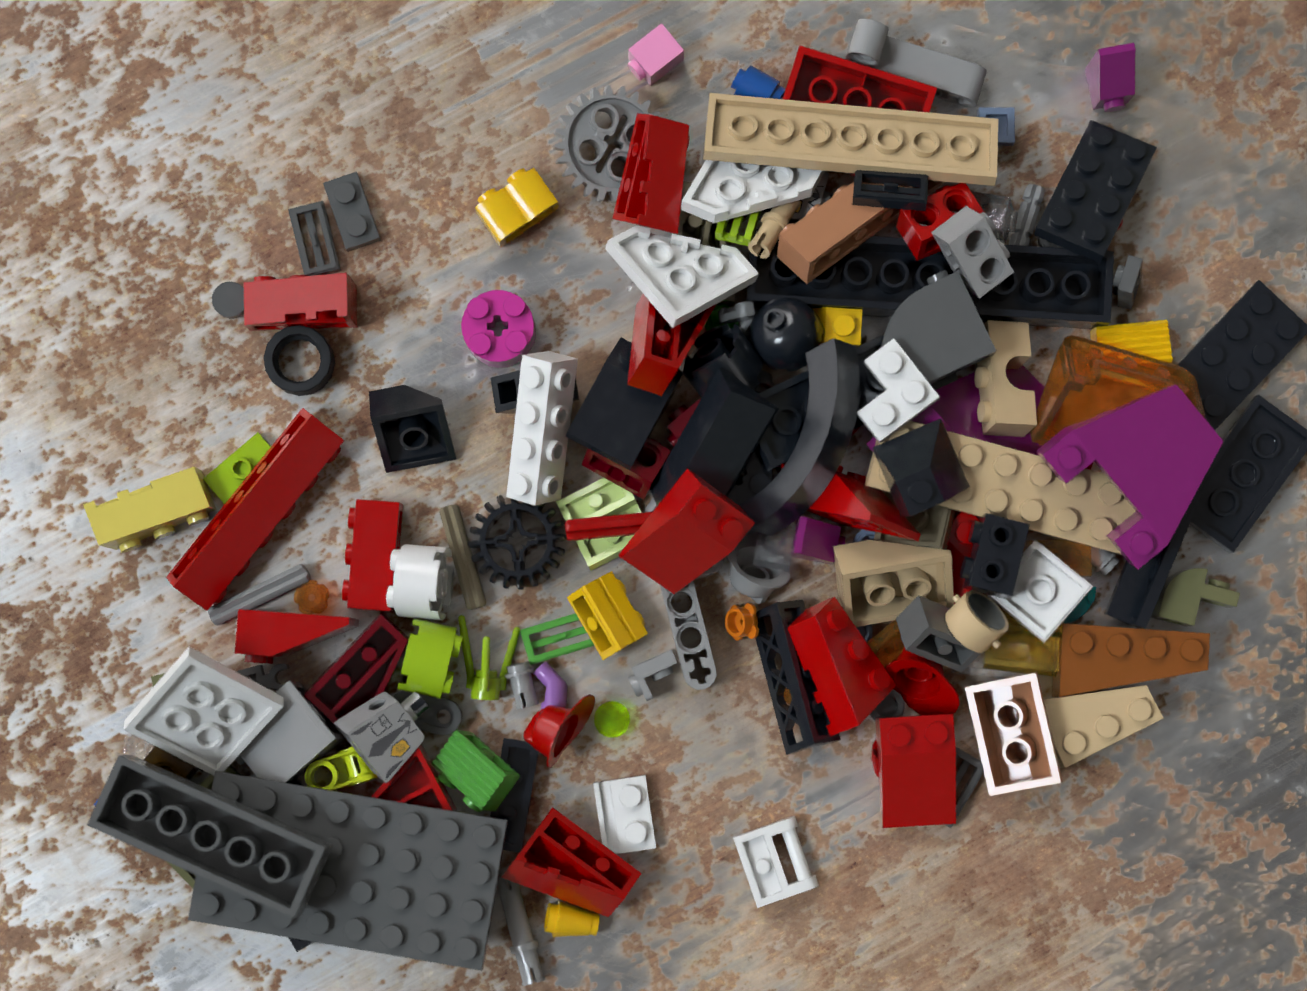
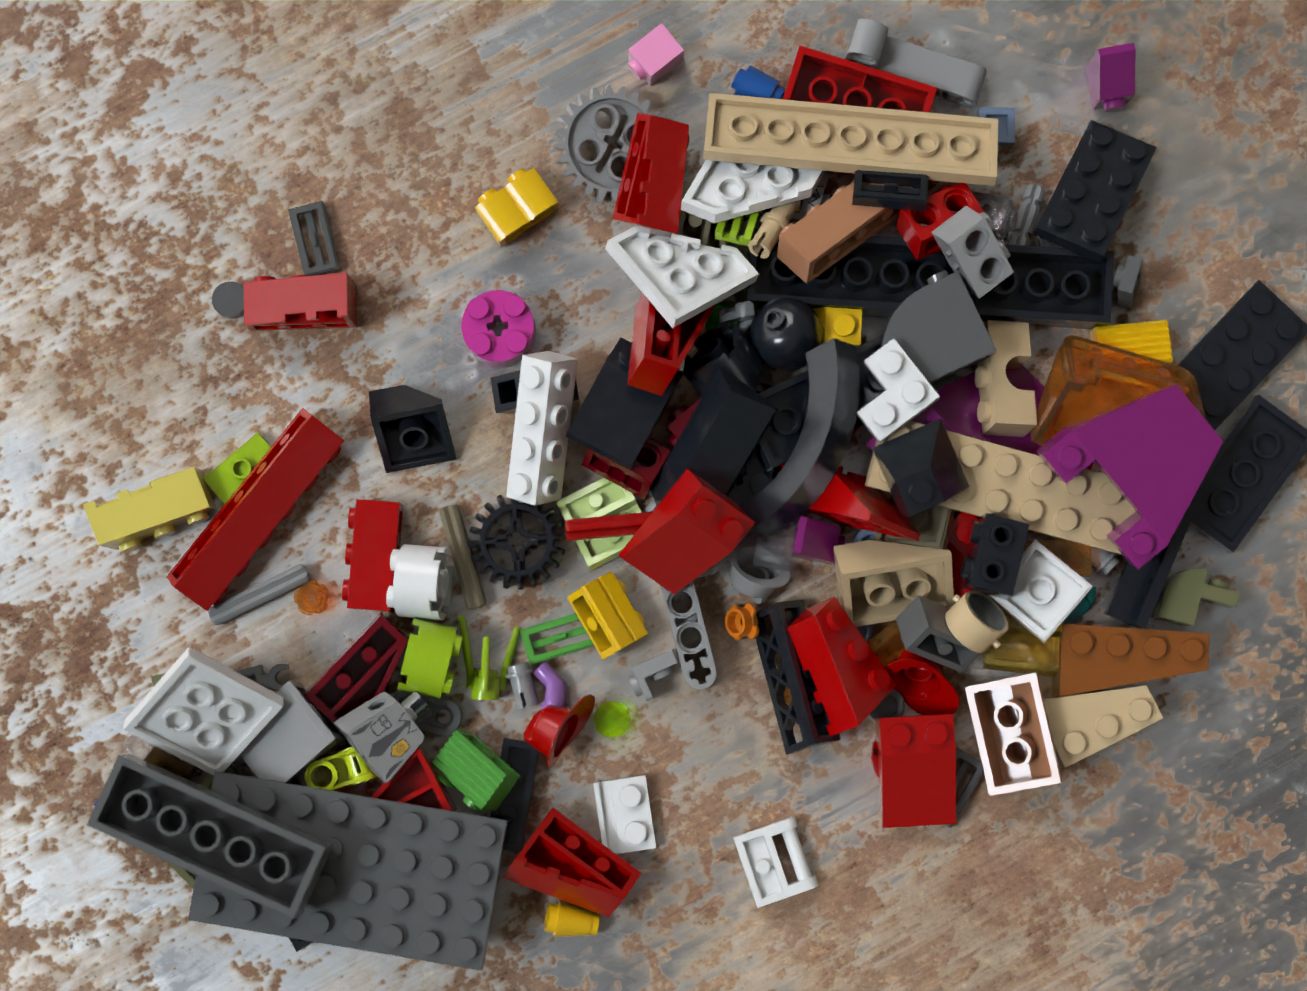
(280, 634): red slope -> none
(283, 338): black tyre -> none
(352, 211): dark grey plate -> none
(520, 932): light grey pin -> none

